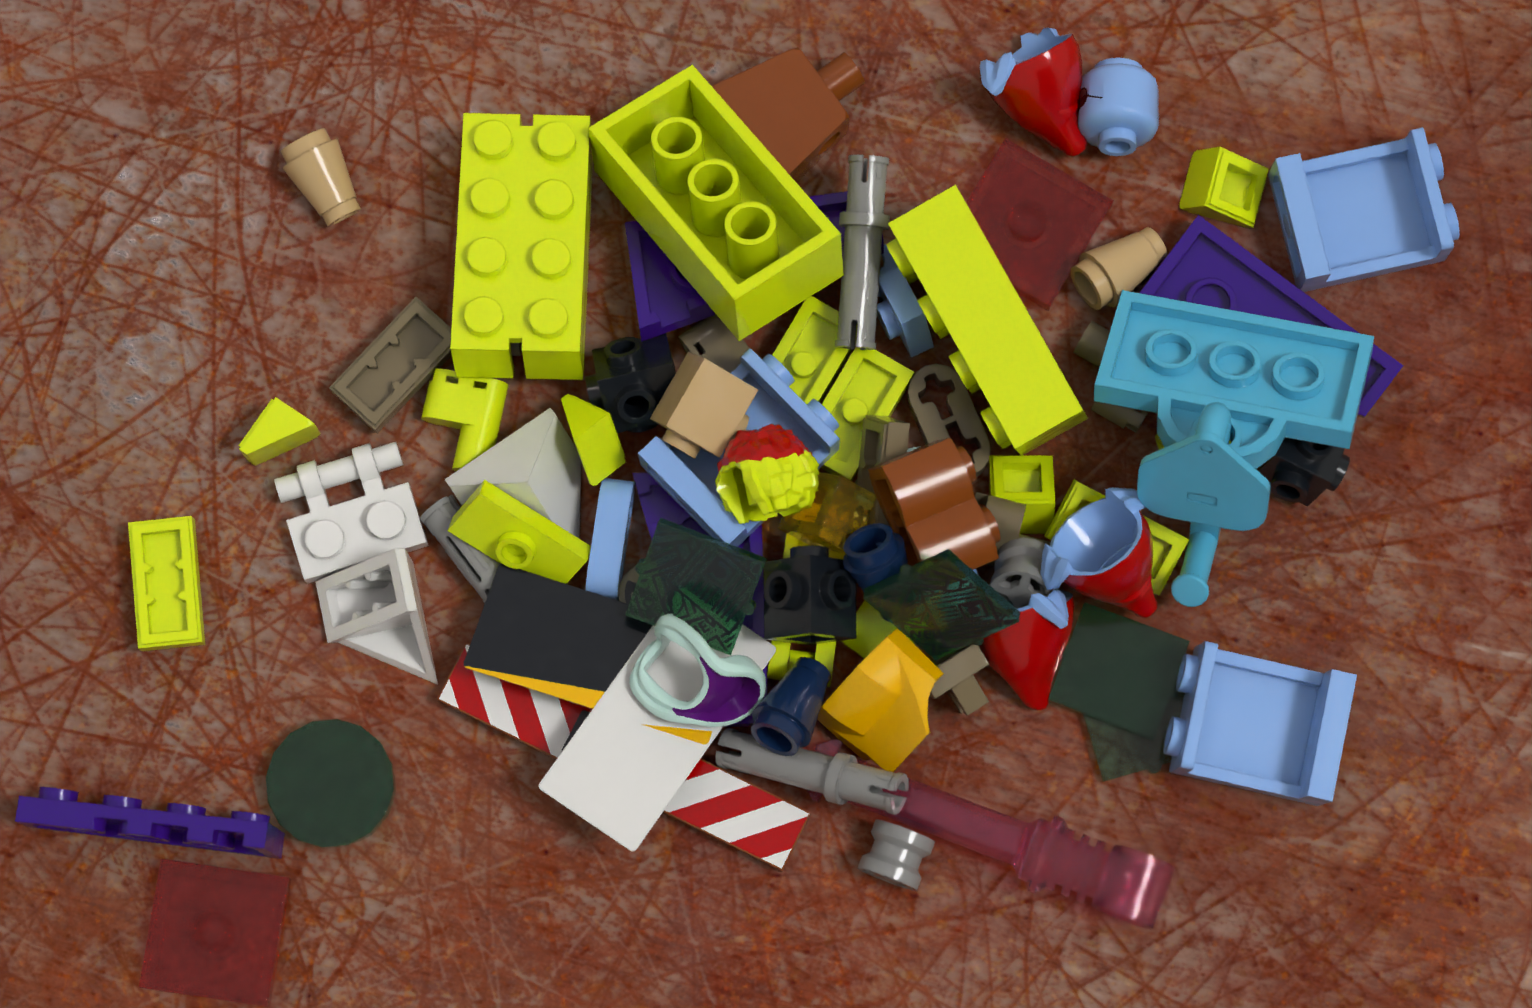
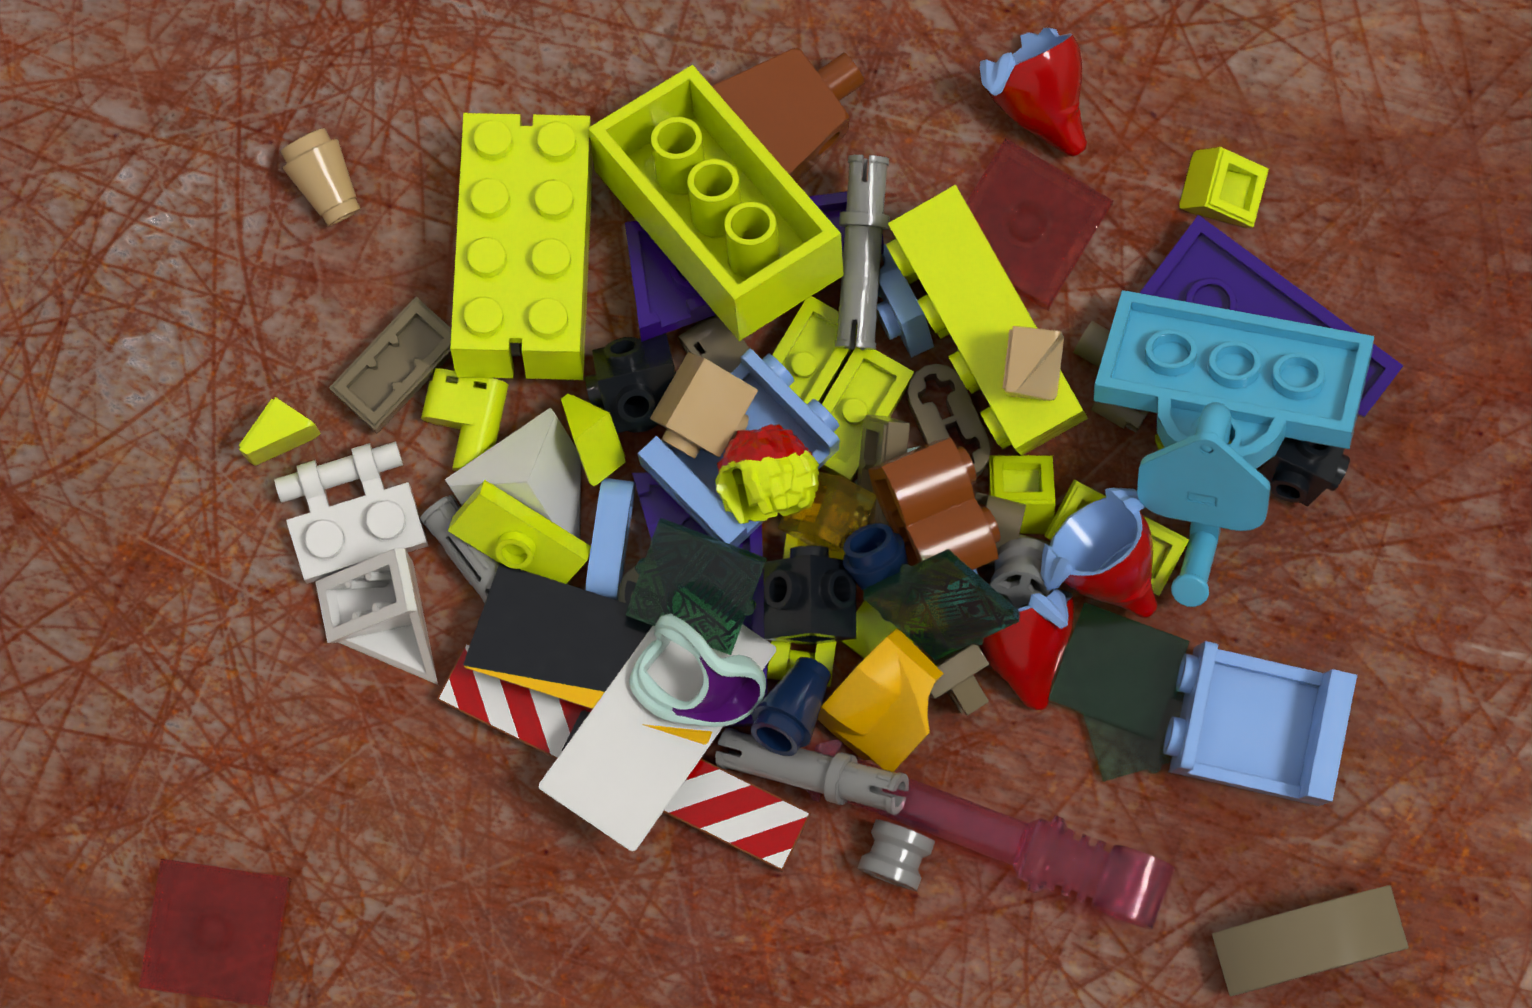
(166, 583): neon yellow plate -> none
(177, 826): dark purple wing -> none
(330, 783): clear green tile -> none
(1033, 363): none -> tan slope
(1117, 267): tan cone -> none
(1118, 106): light blue head -> none
(1310, 940): none -> dark tan brick
(1363, 211): light blue panel -> none

